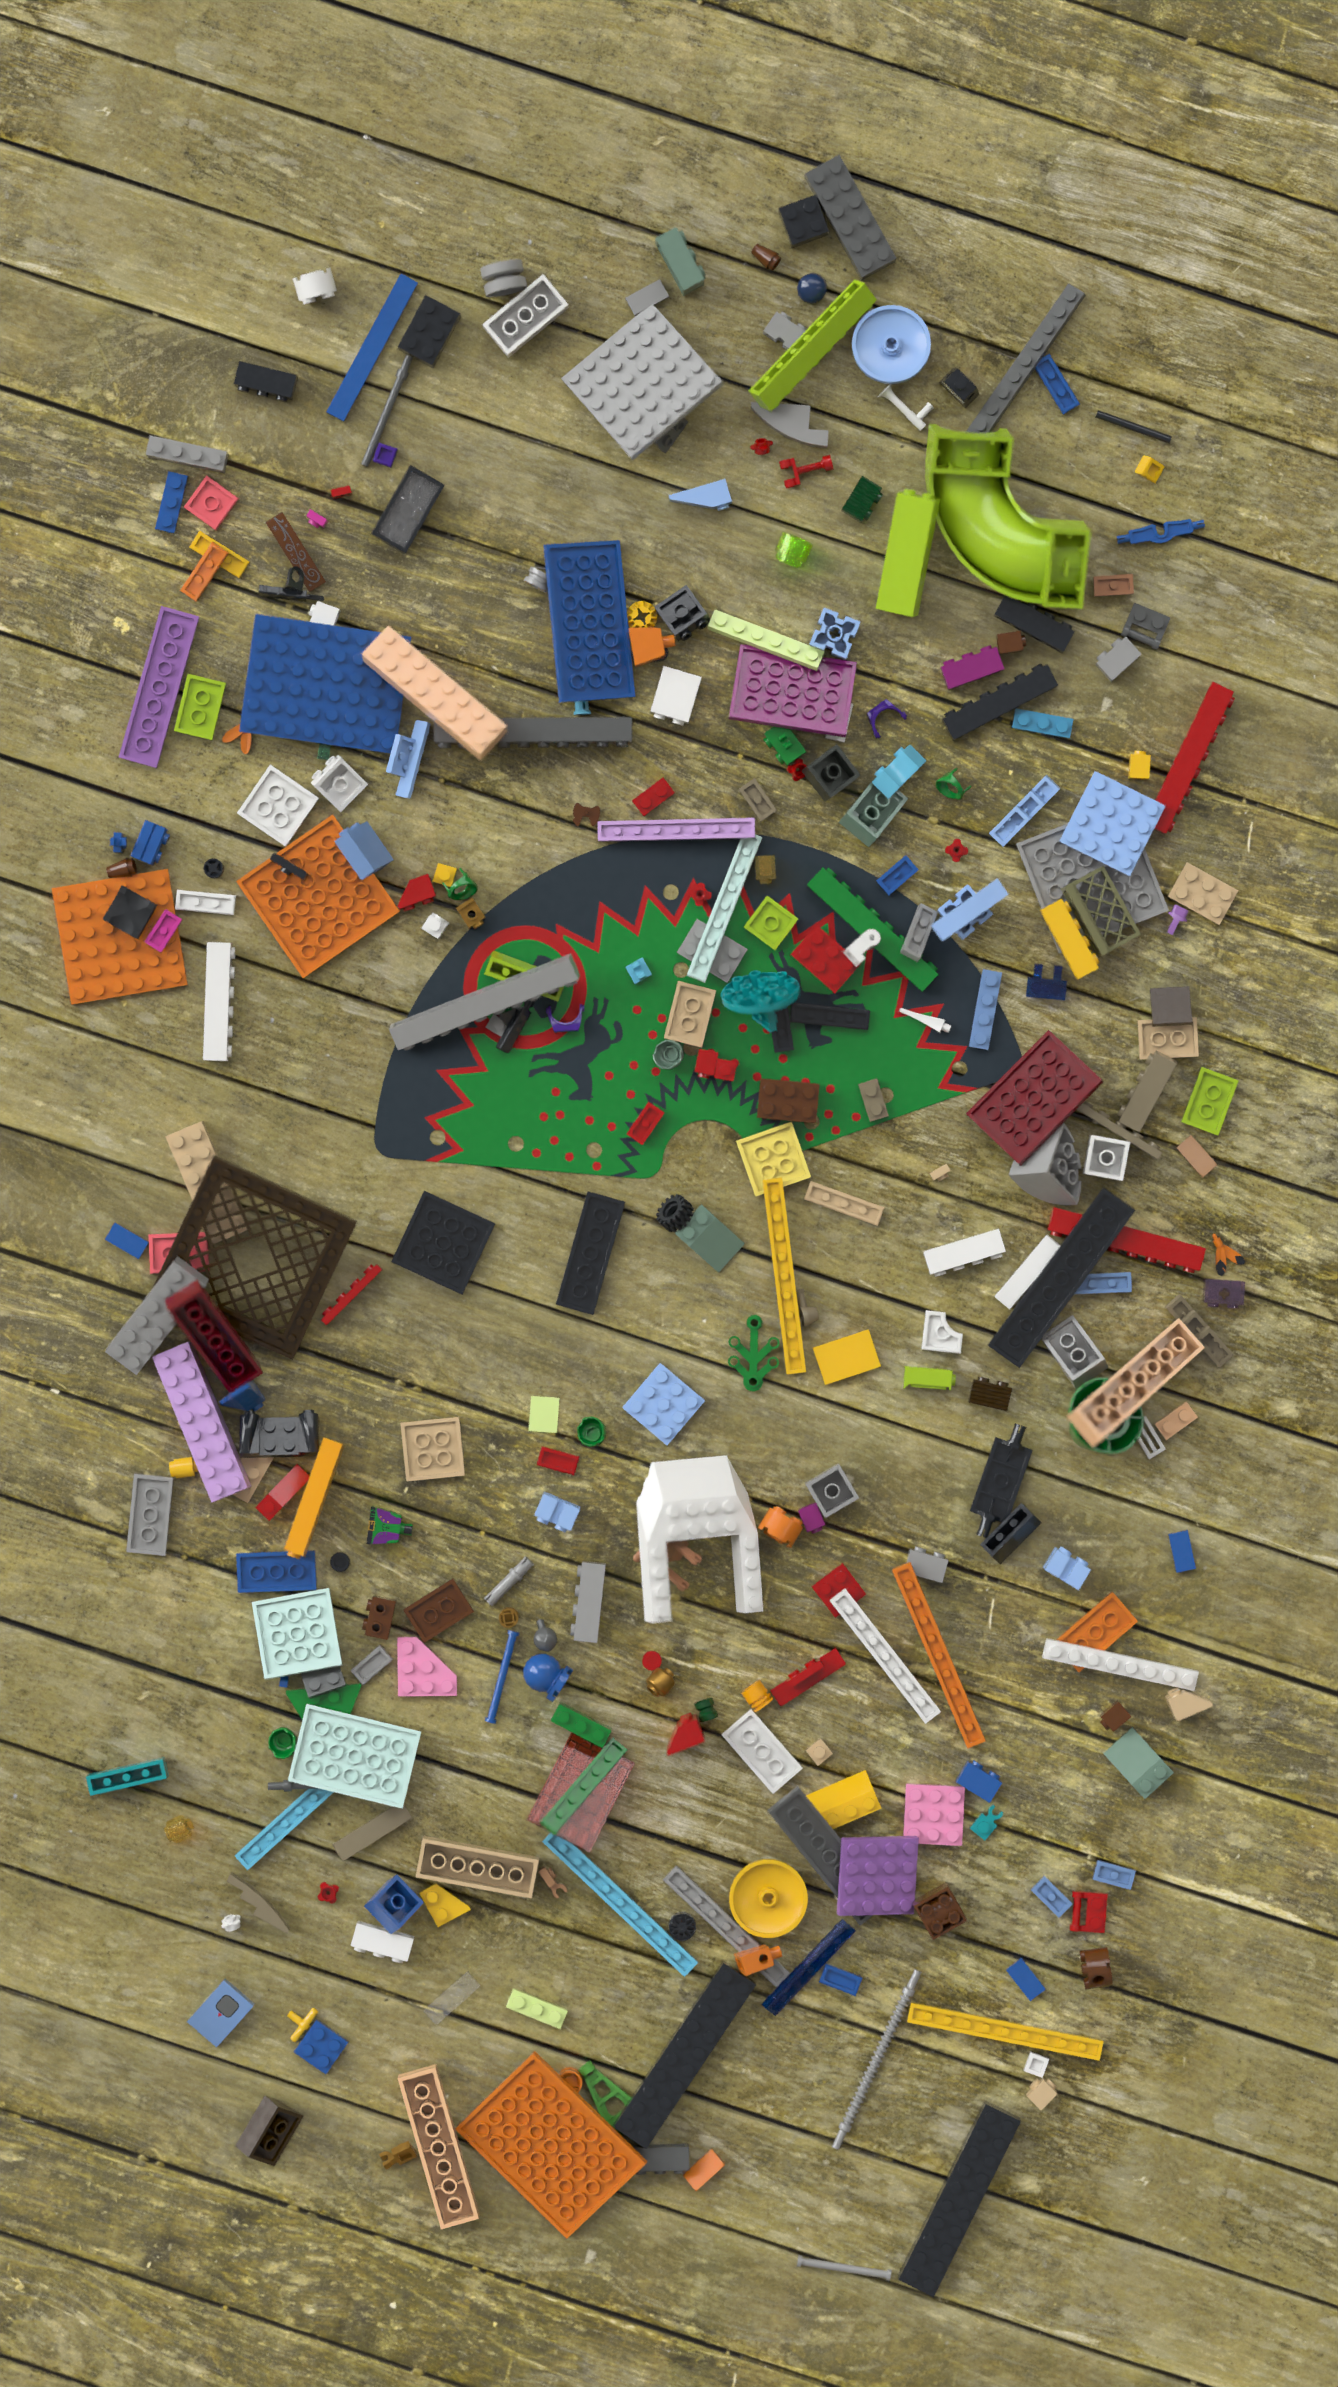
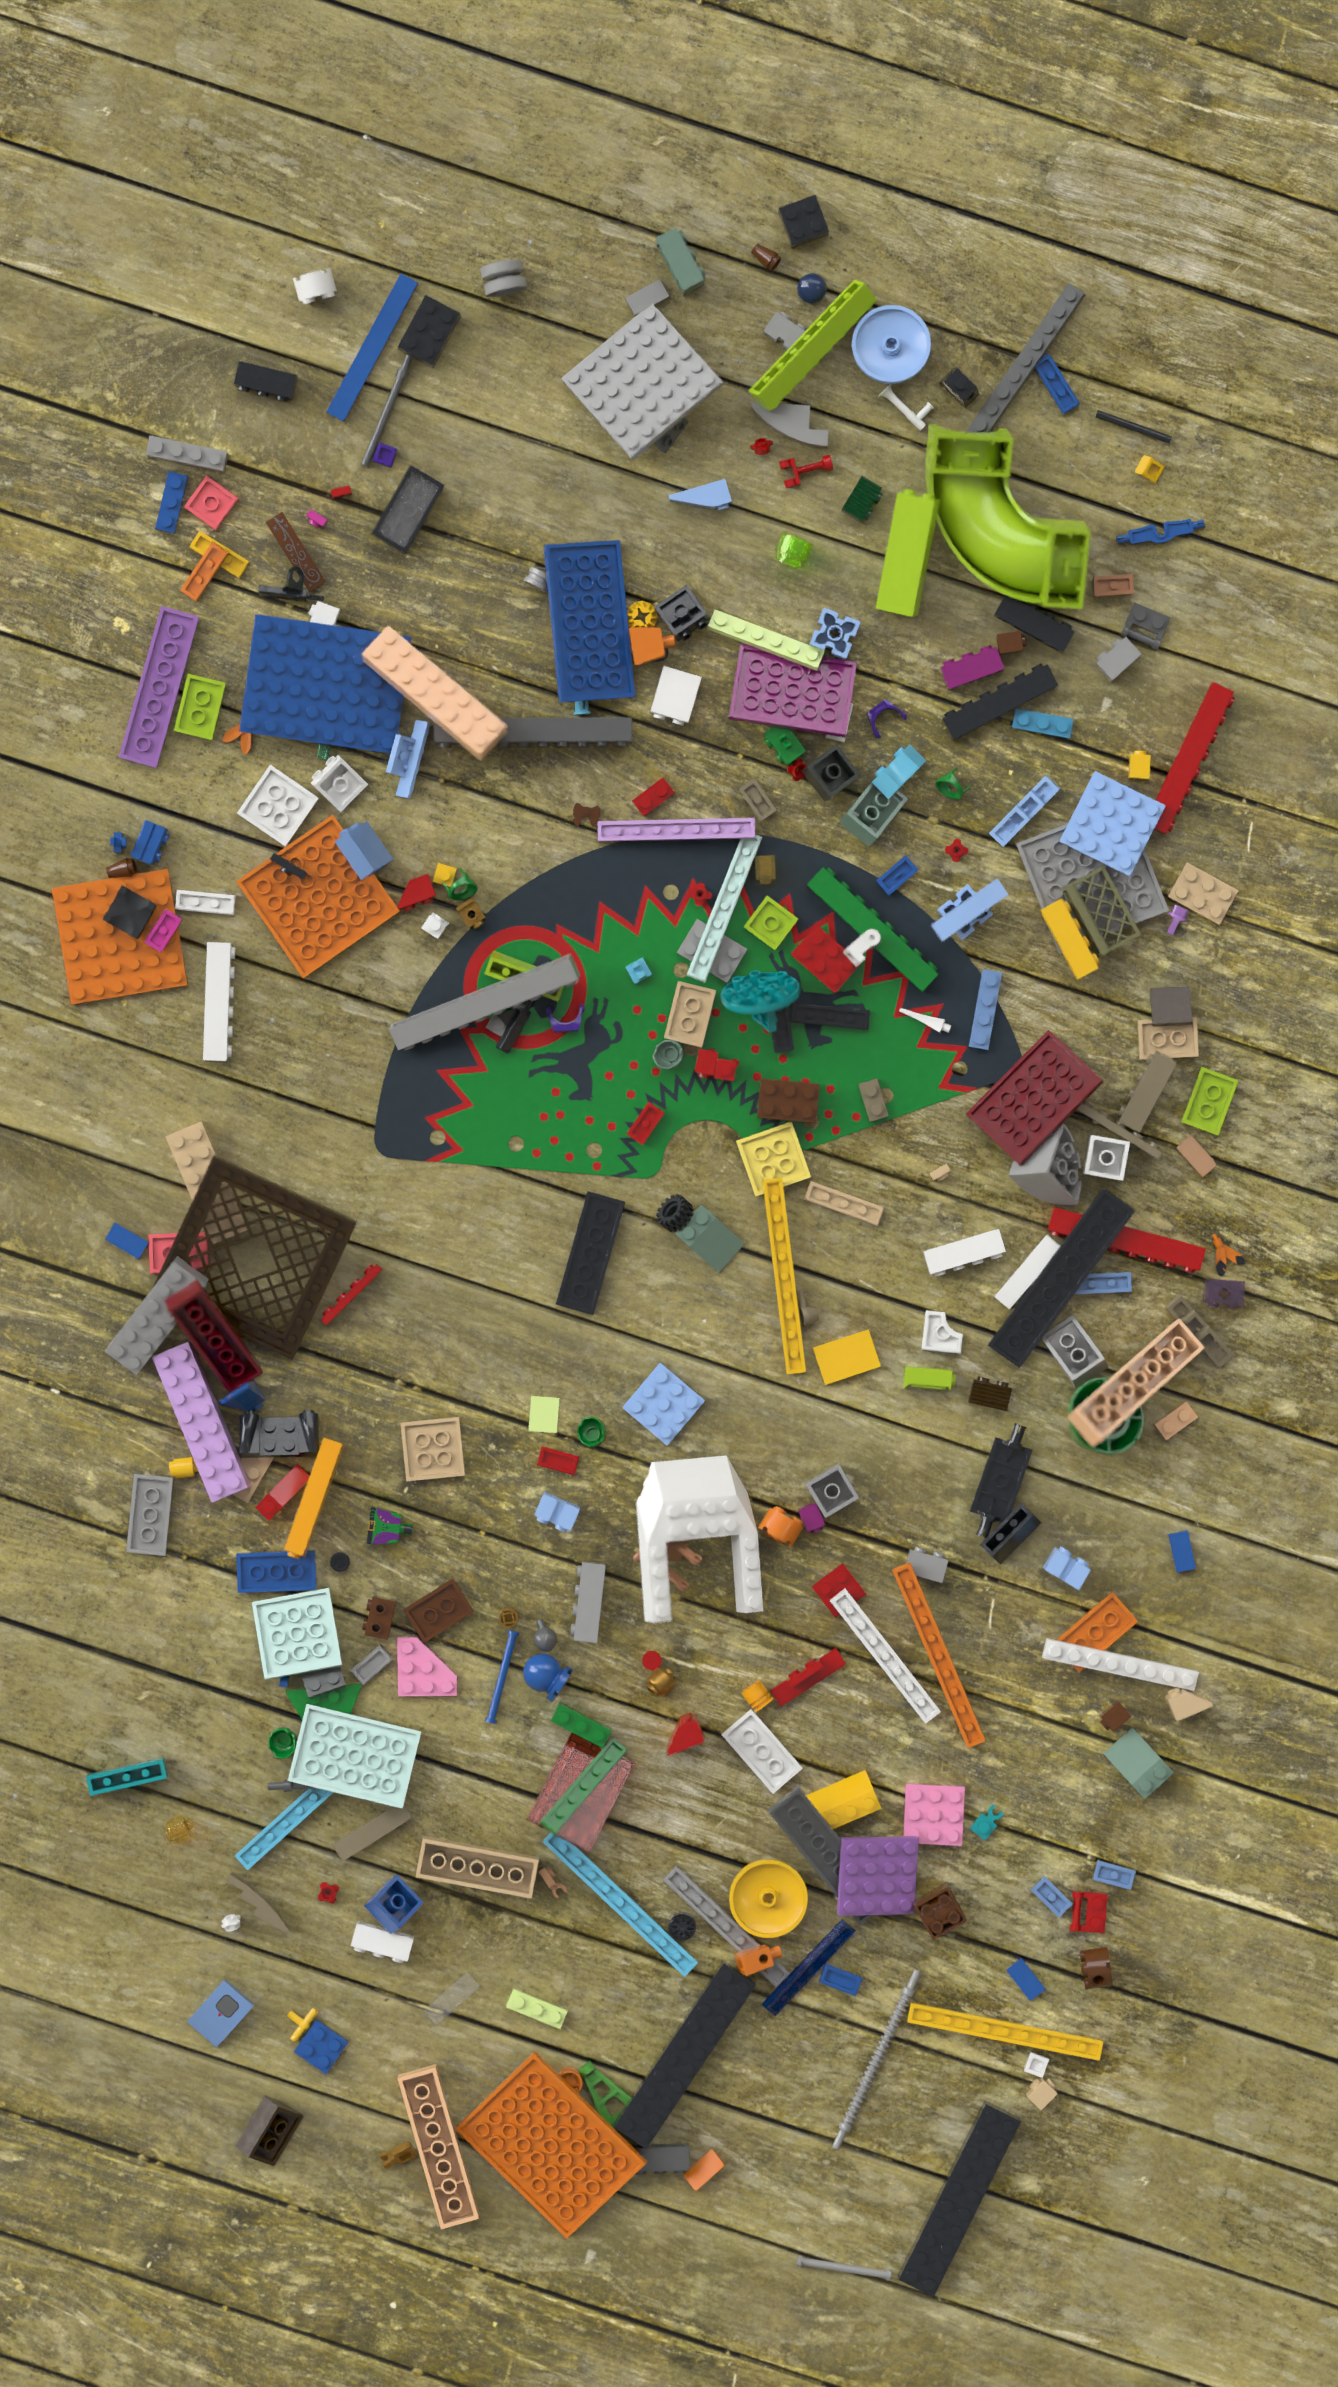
(211, 867): black wheel -> none
(442, 1904): yellow wing -> none
(443, 1242): black plate -> none
(505, 1584): light grey pin -> none
(525, 316): white brick -> none
(706, 1709): dark green wheel -> none
(753, 1356): green plant -> none
(819, 1751): tan plate -> none
(850, 217): dark grey brick -> none
(918, 932): light grey plate -> none
(979, 1781): blue brick -> none
(1046, 988): clear blue plate -> none
(1155, 1451): white tile -> none

